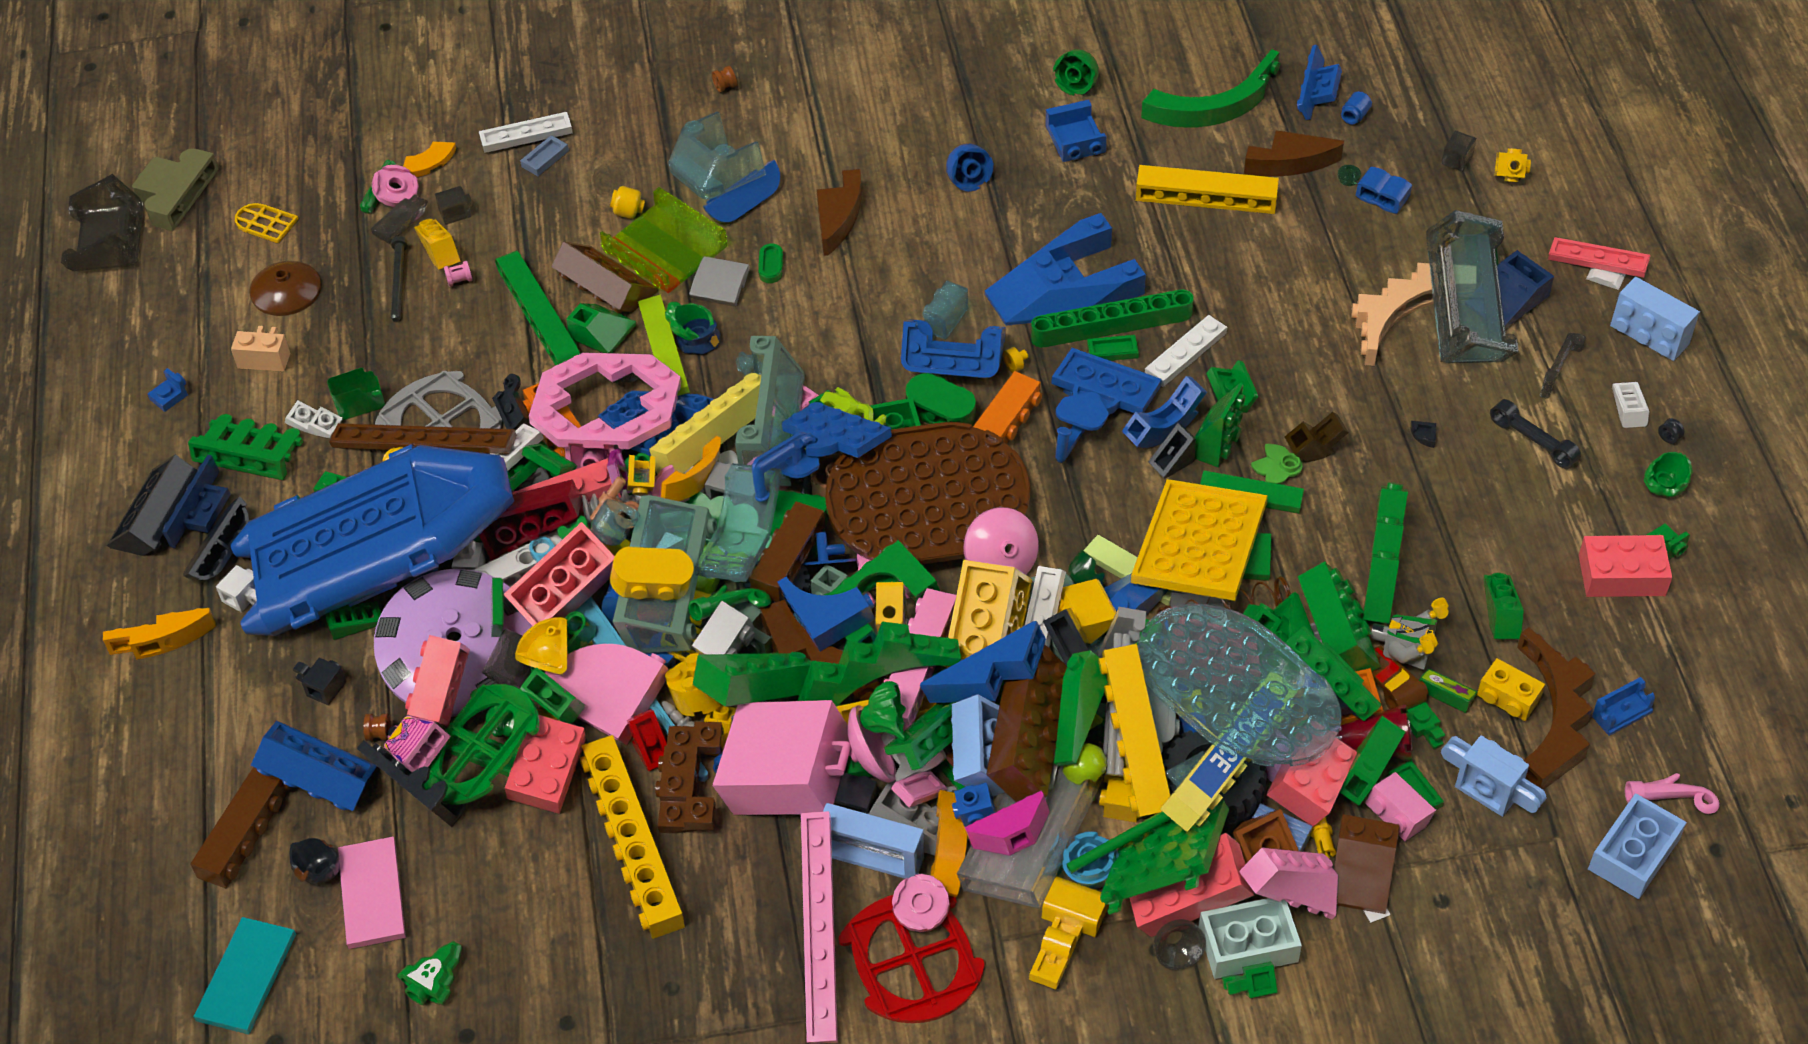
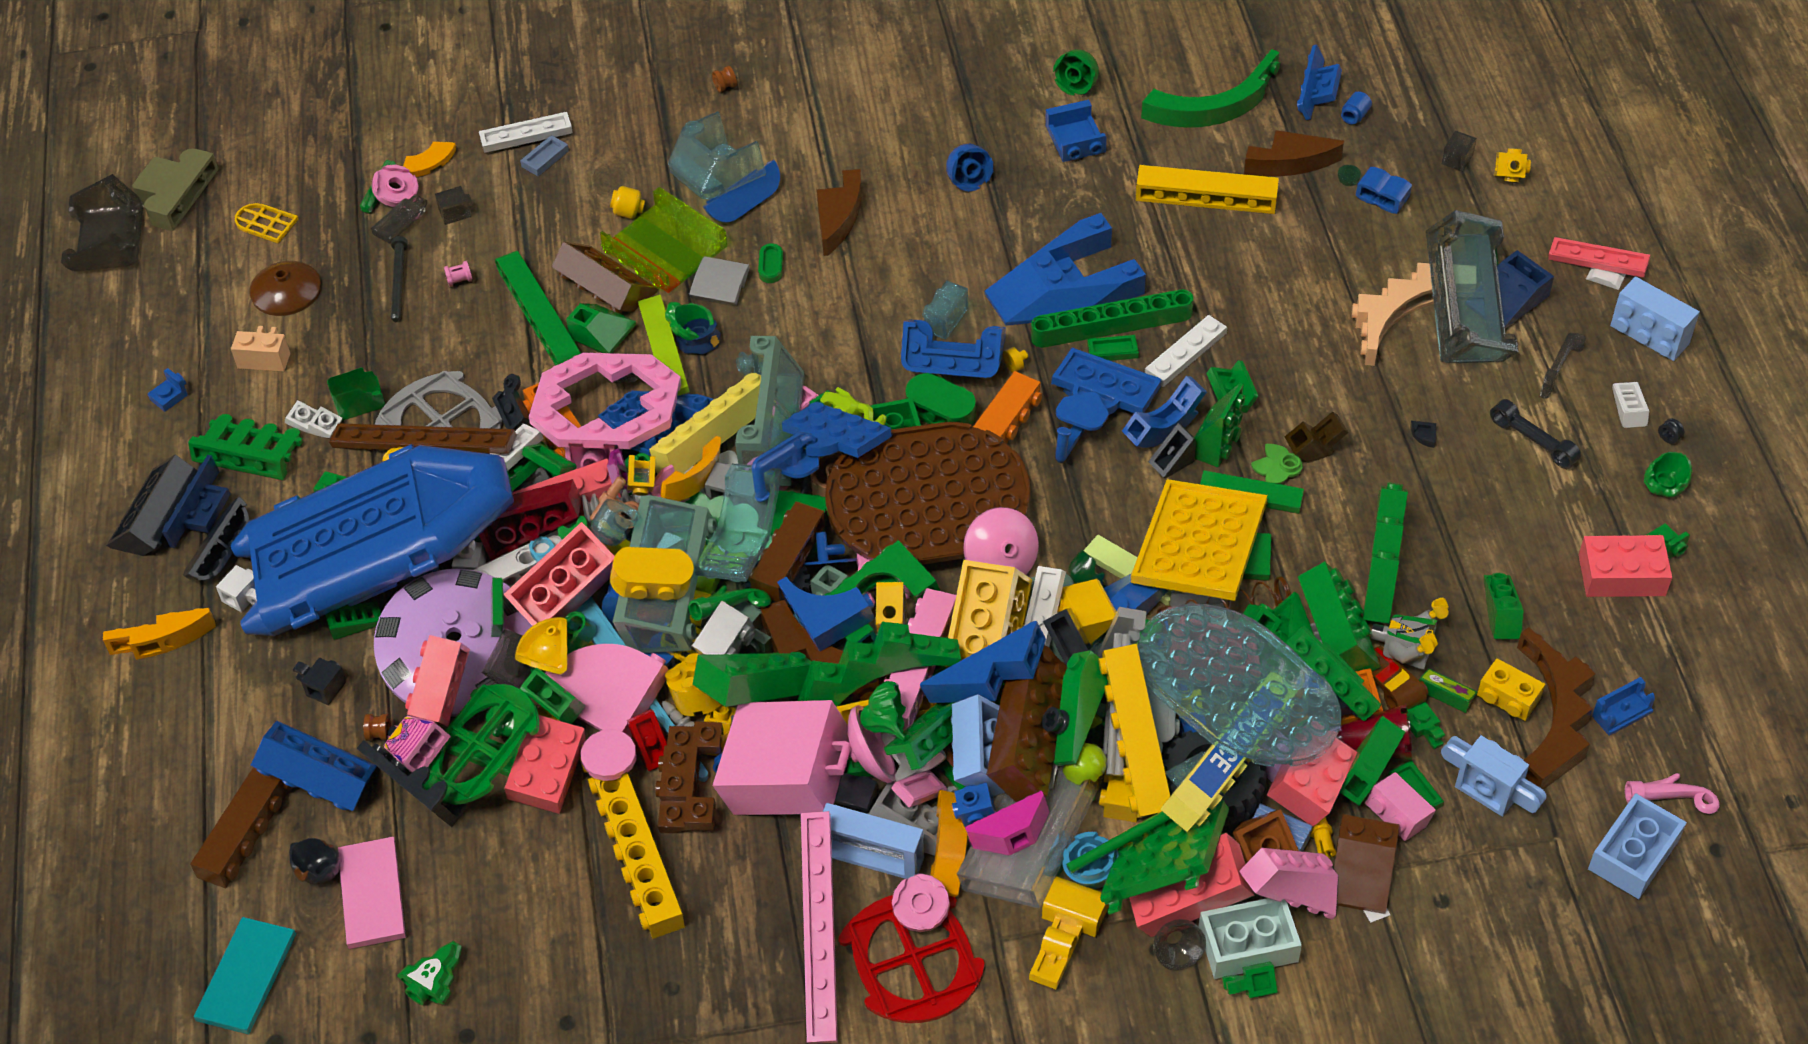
(437, 243): yellow slope -> none
(608, 754): none -> bright pink tile
(1055, 720): none -> black bush

